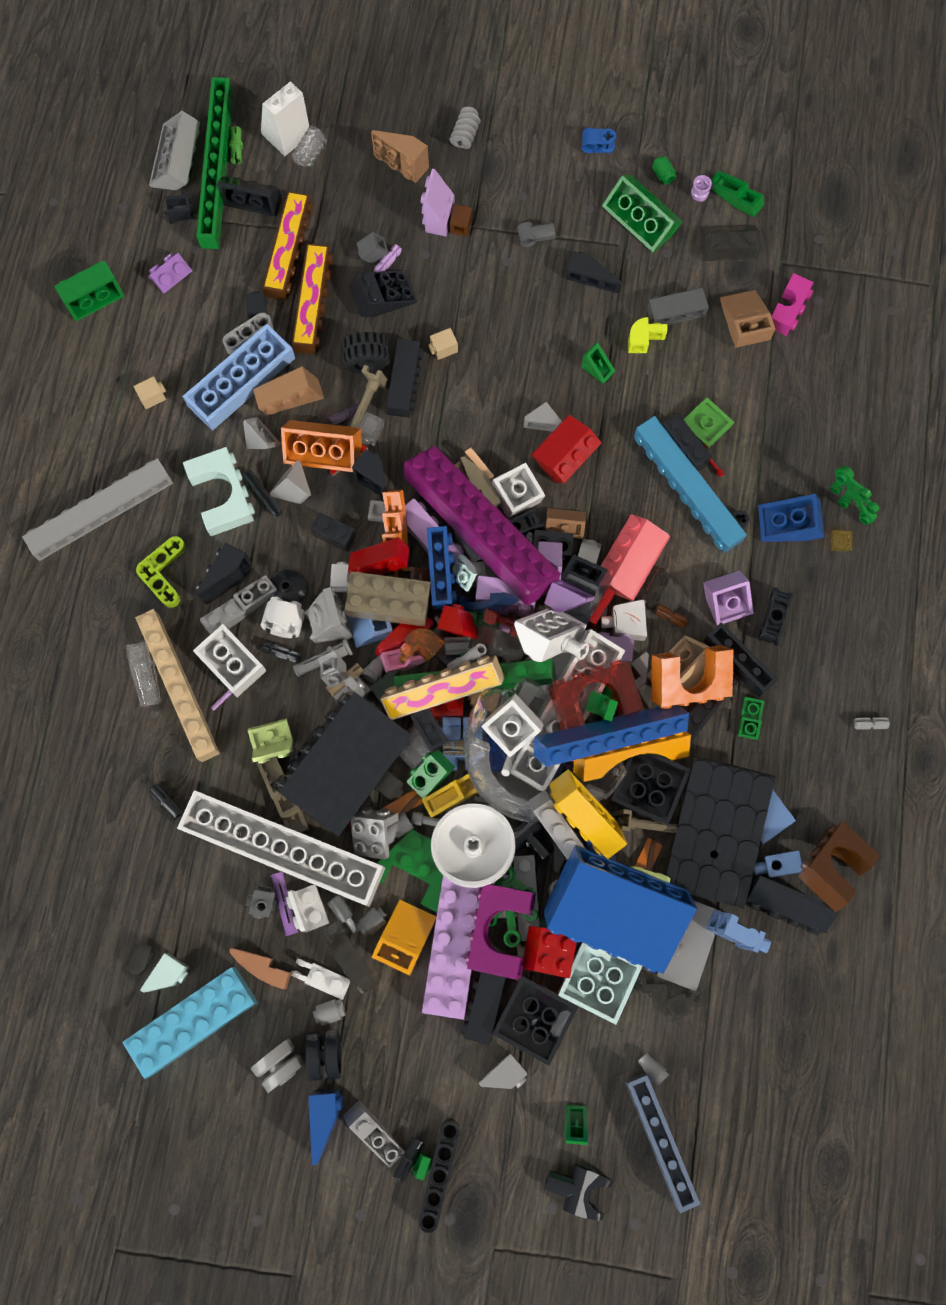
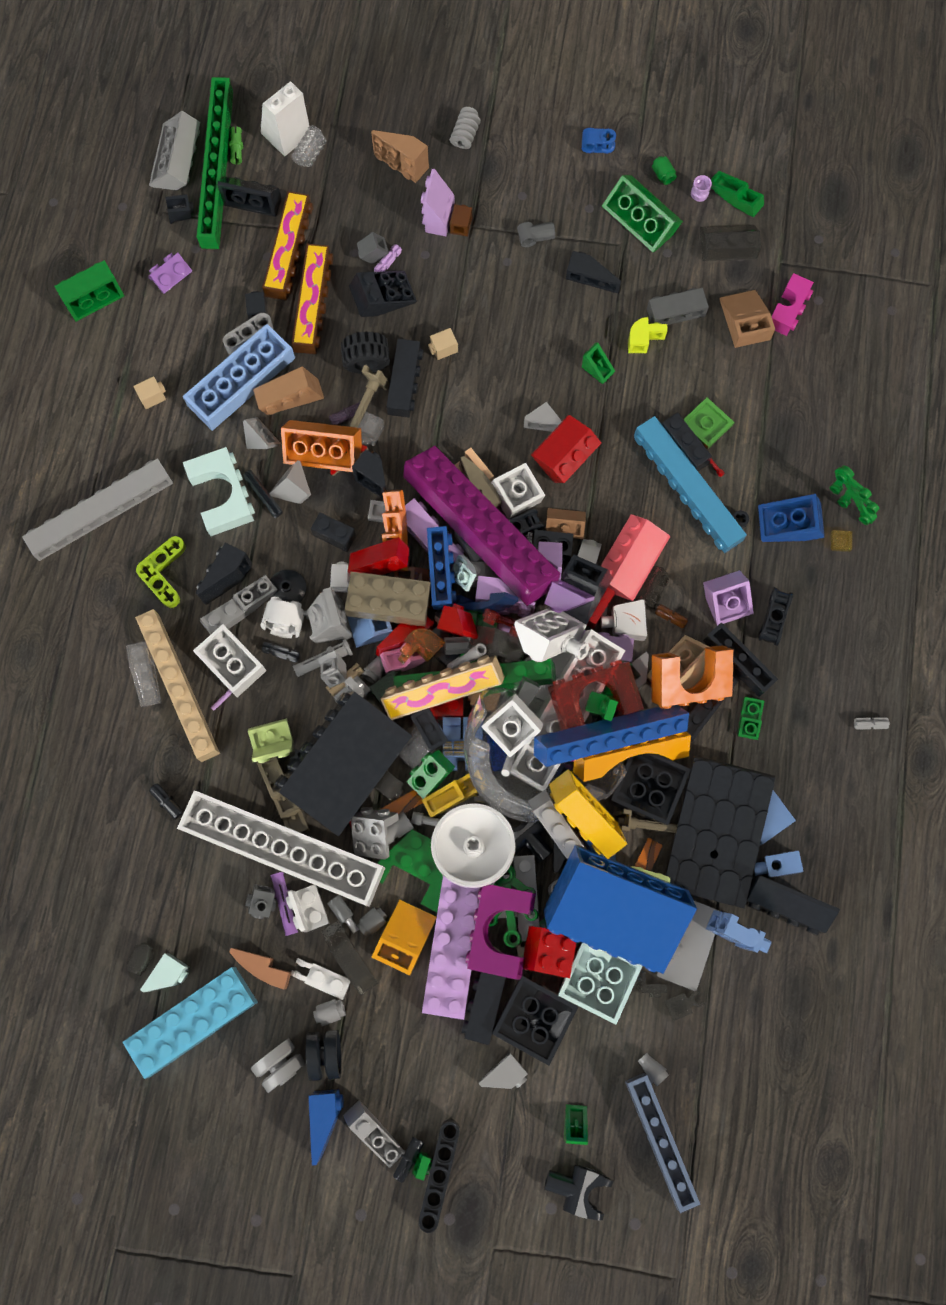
(820, 873): reddish brown arch -> none

